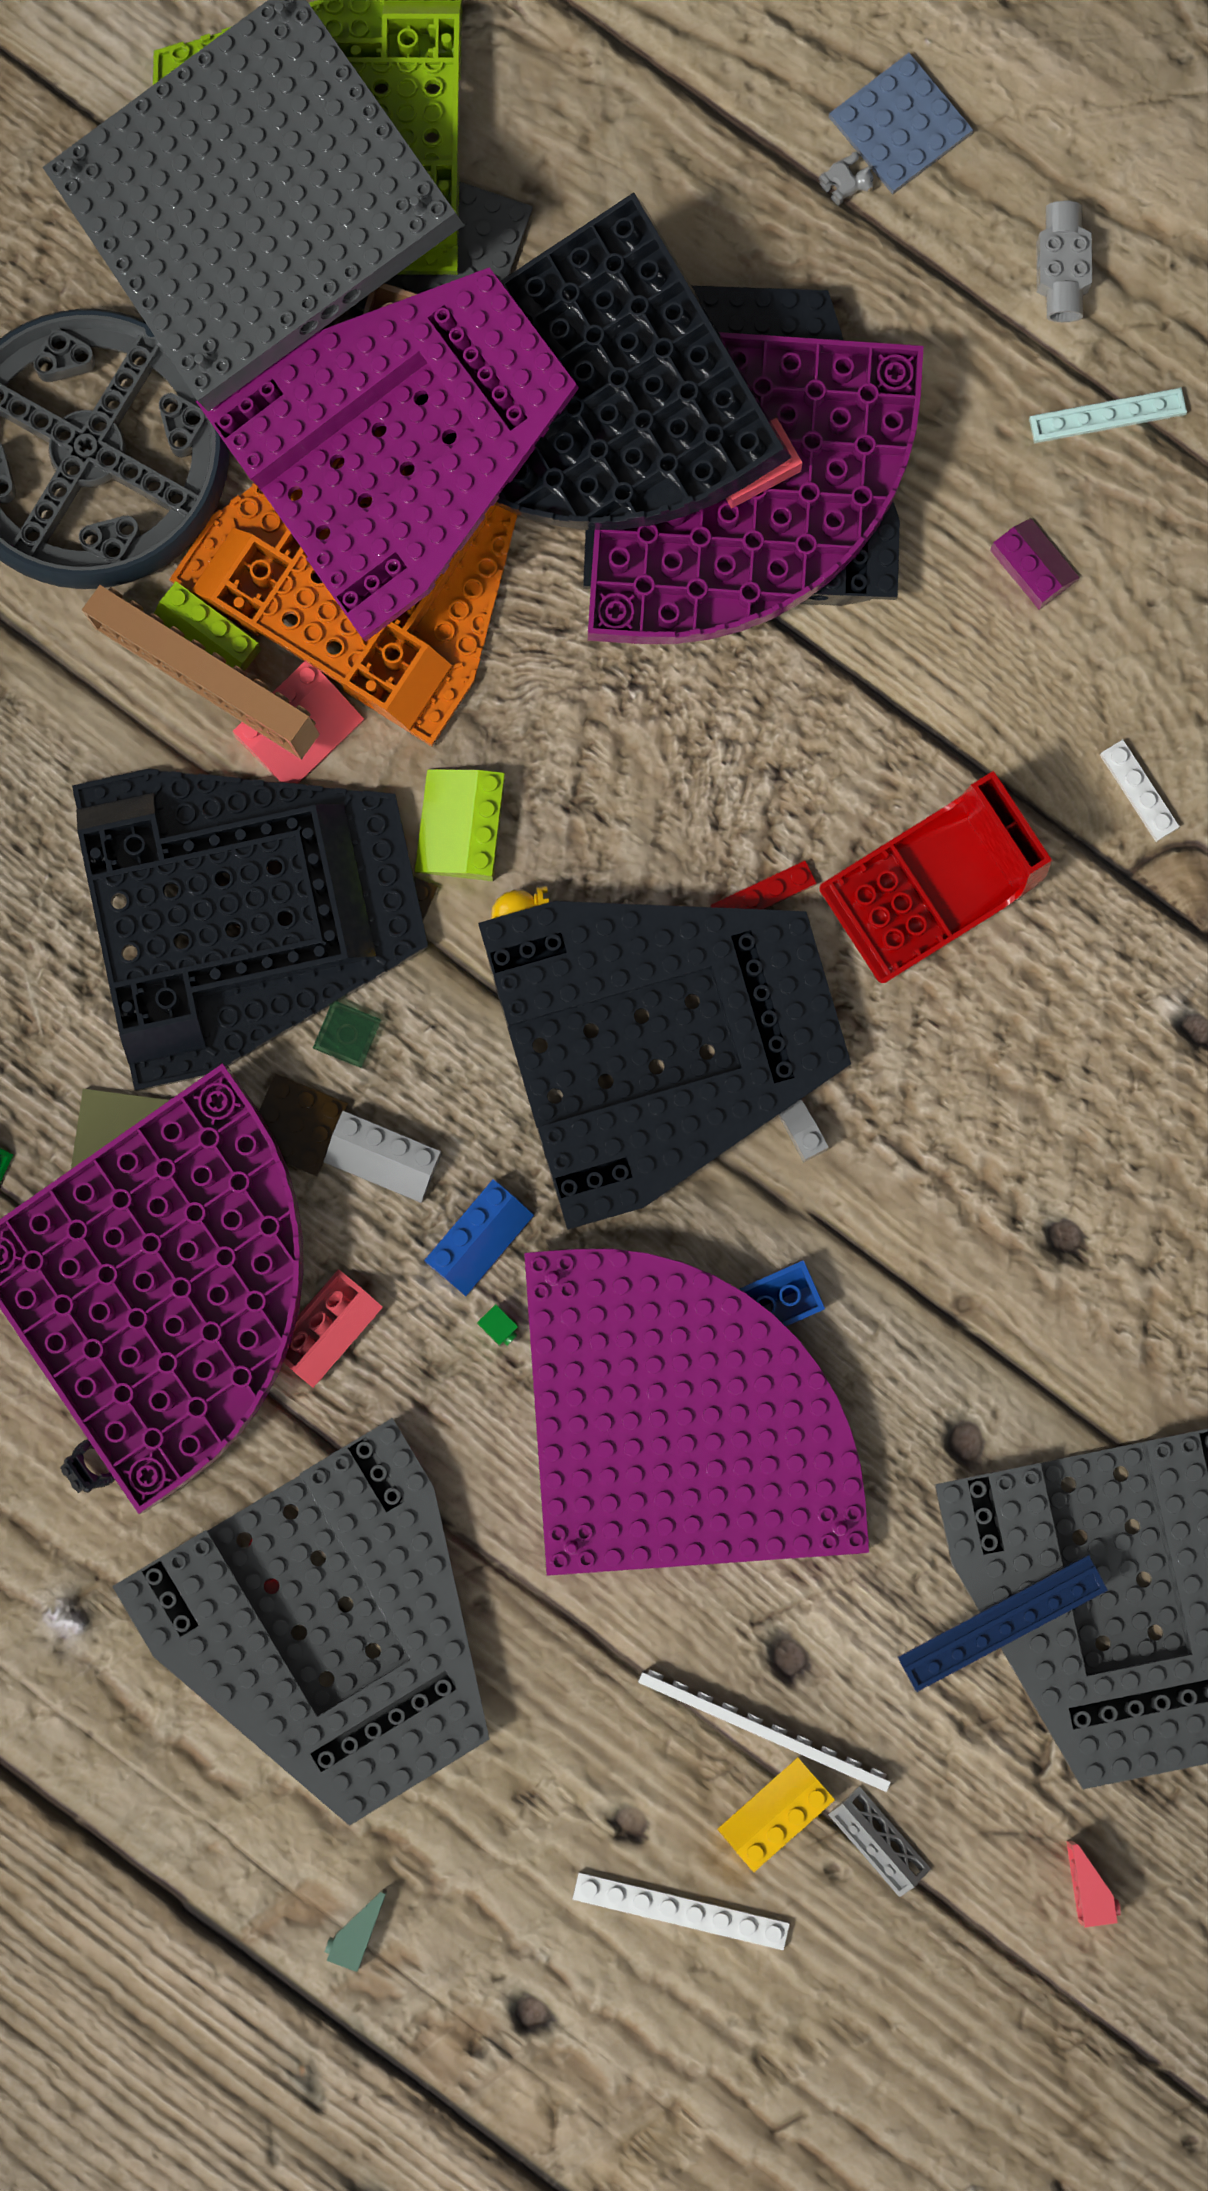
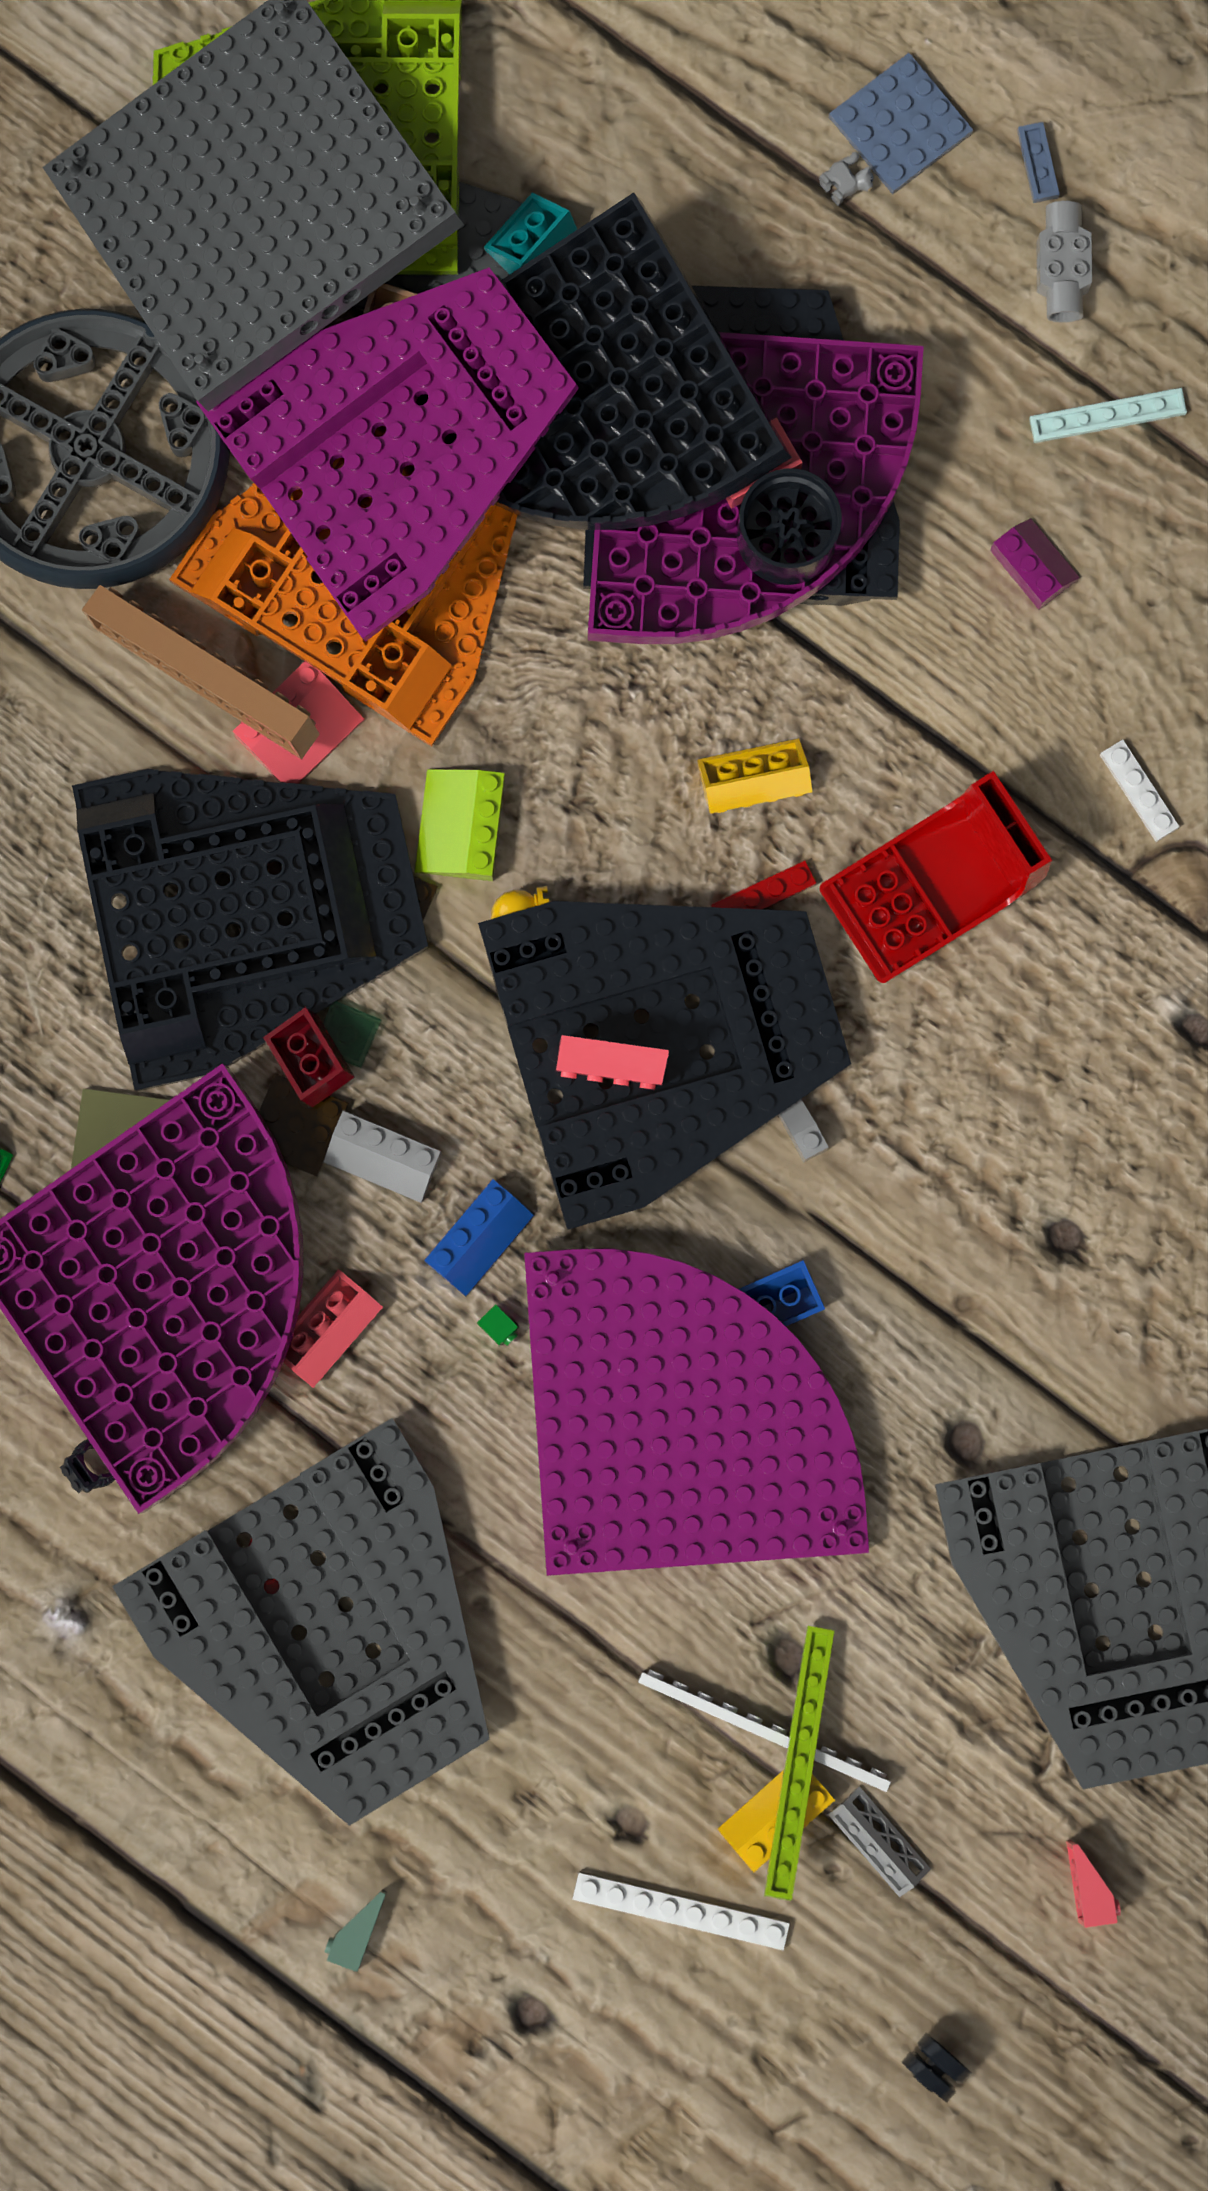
(207, 626): lime slope -> none
(309, 1057): none -> dark red brick
(530, 232): none -> teal slope
(611, 1061): none -> coral slope
(755, 776): none -> yellow slope
(784, 487): none -> black wheel
(799, 1763): none -> lime plate
(936, 2067): none -> black wheel
(1002, 1623): dark blue plate -> none
(1038, 162): none -> sand blue plate

